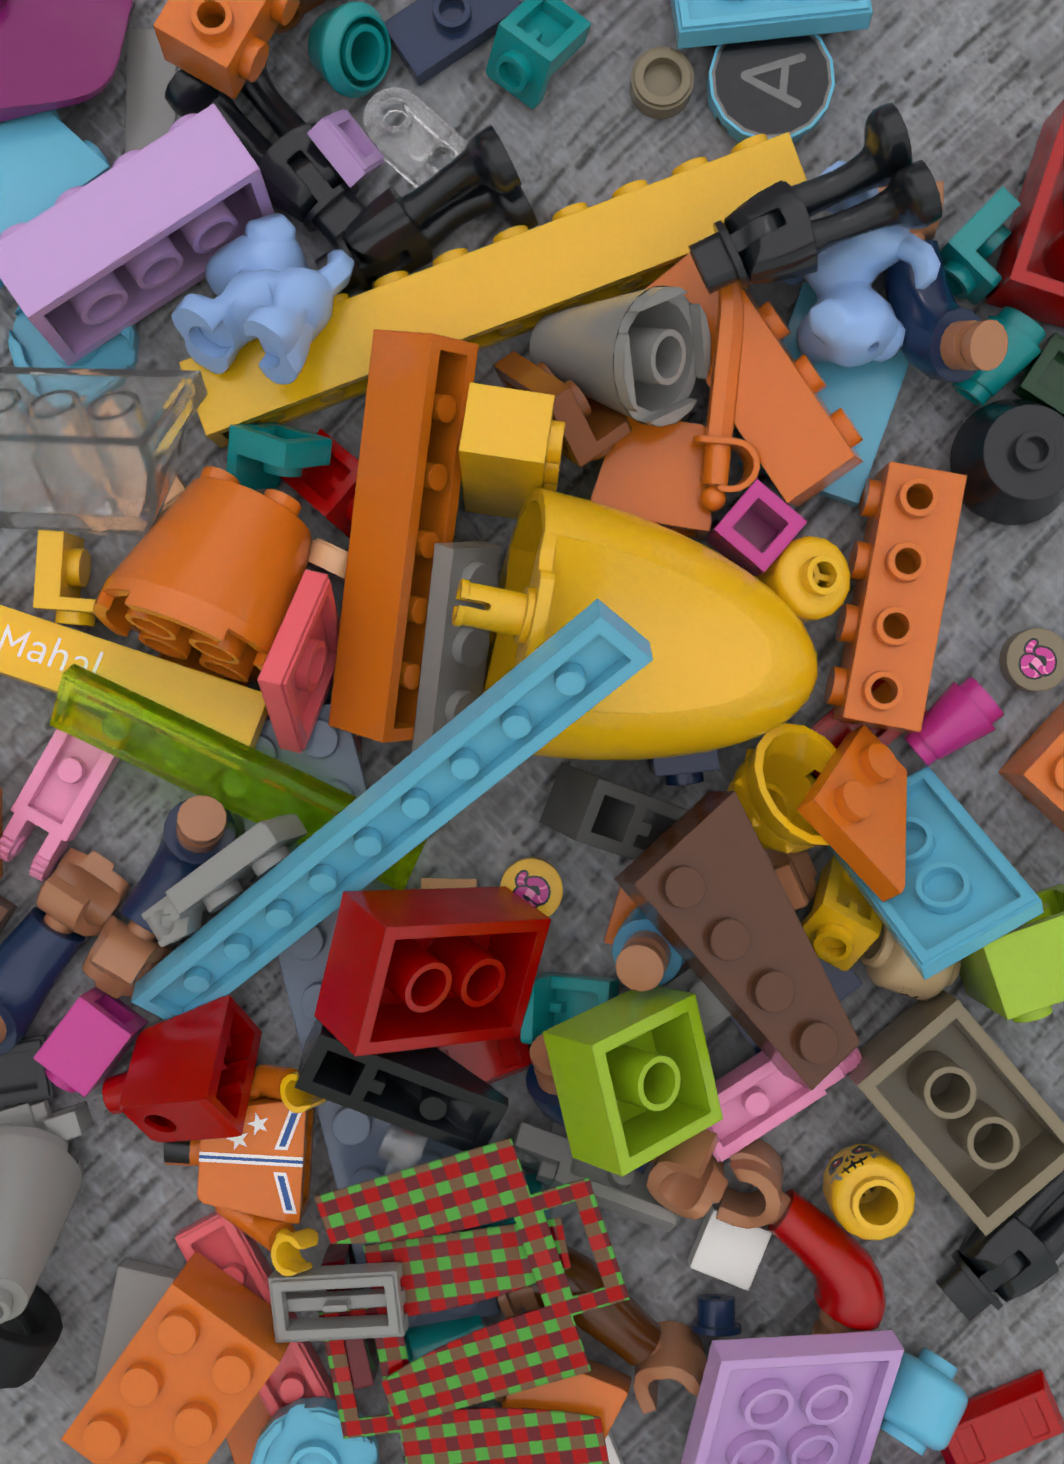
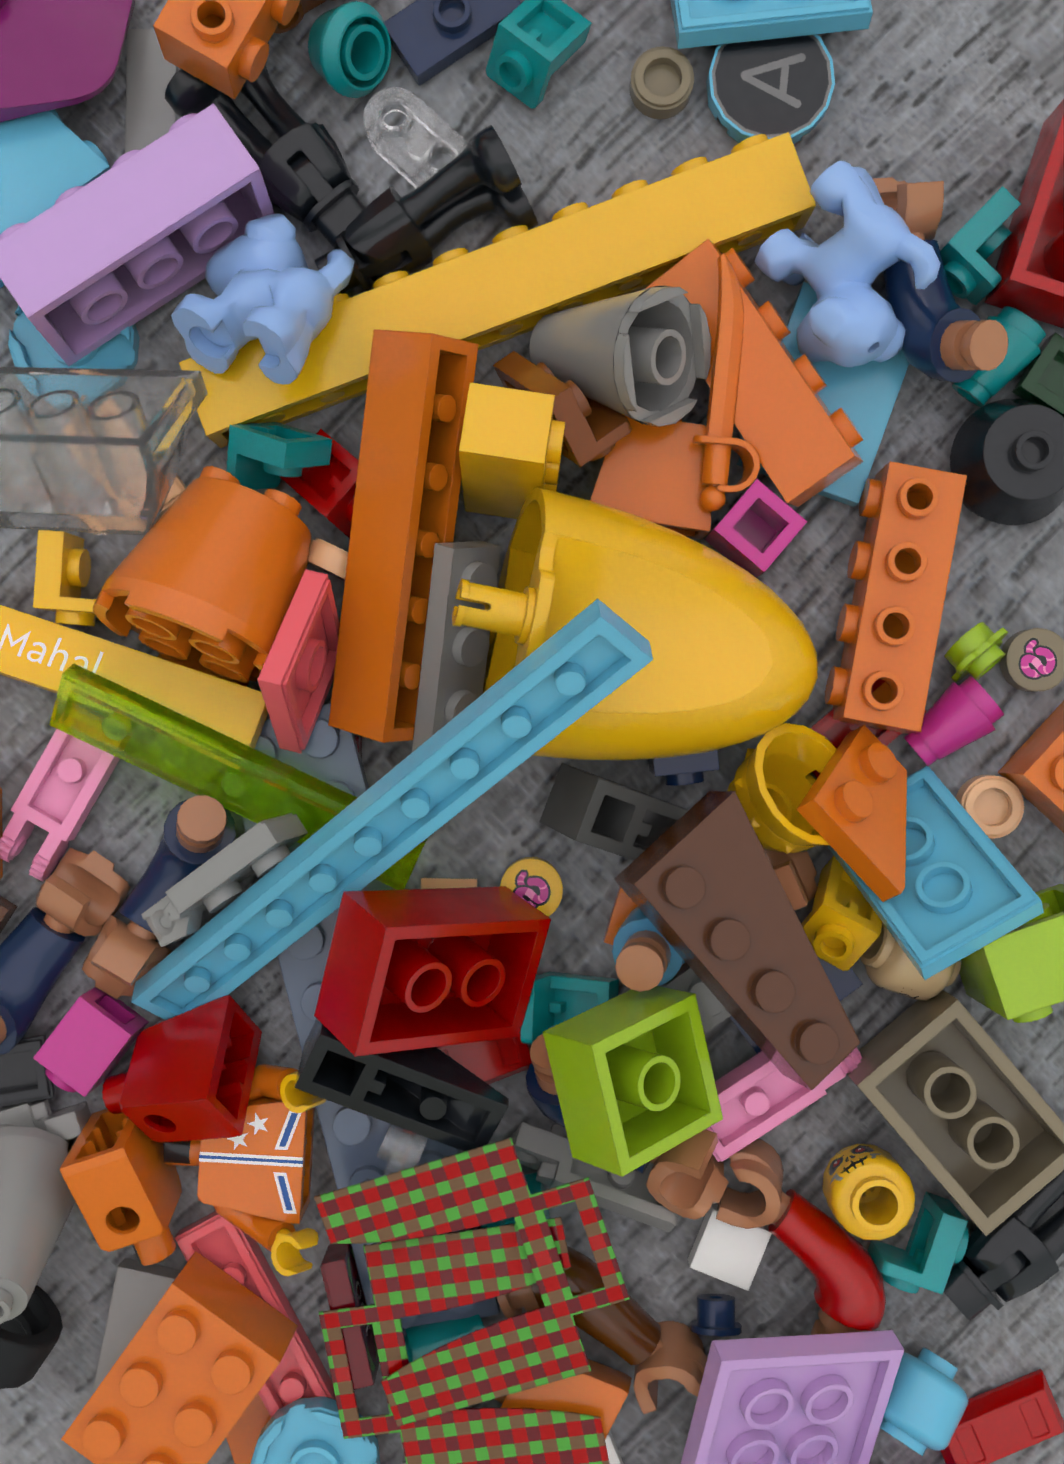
(123, 1186): none -> orange torso
(339, 1277): light grey tile -> none
(346, 147): lavender tile -> none
(773, 232): black piece -> none
(810, 577): yellow head -> none
(933, 1247): none -> teal bracket
(976, 652): none -> lime plate
(992, 804): none -> light nougat tile

